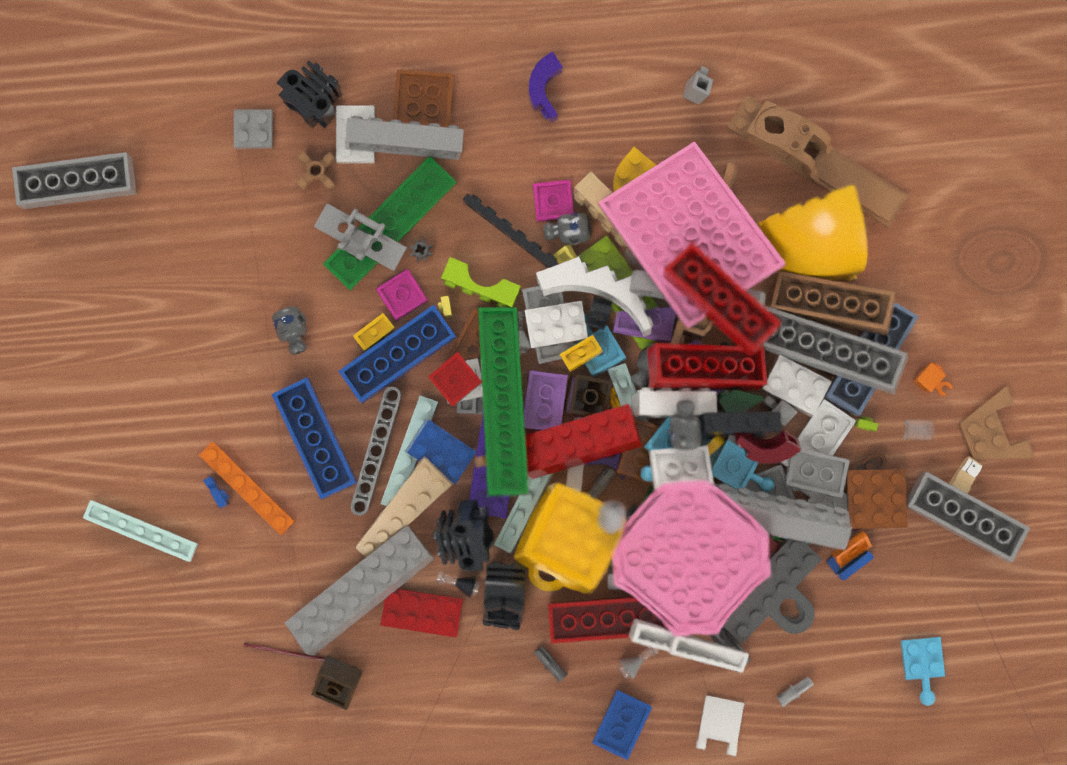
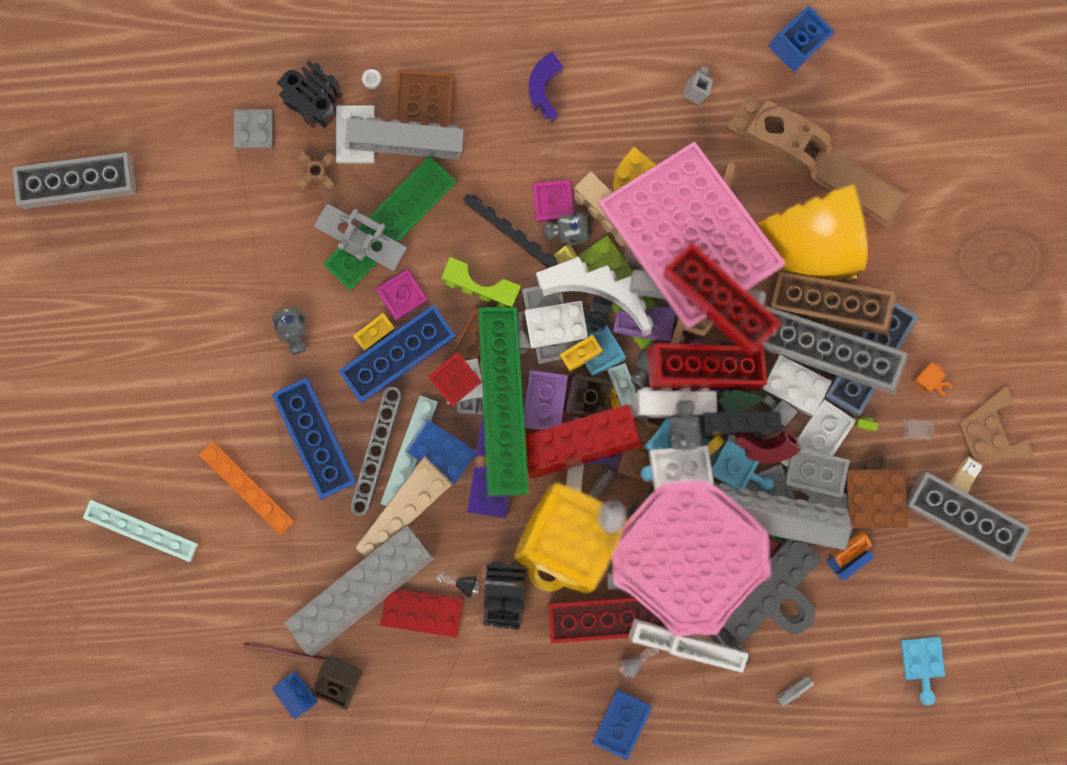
(220, 496): blue plate -> none
(294, 695): none -> blue panel
(371, 79): none -> white tile
(426, 252): dark grey gear -> none
(445, 307): light yellow plate -> none
(464, 536): black piece -> none
(521, 514): light aqua plate -> none
(550, 663): dark grey axle -> none
(720, 722): white flag -> none
(801, 38): none -> blue slope

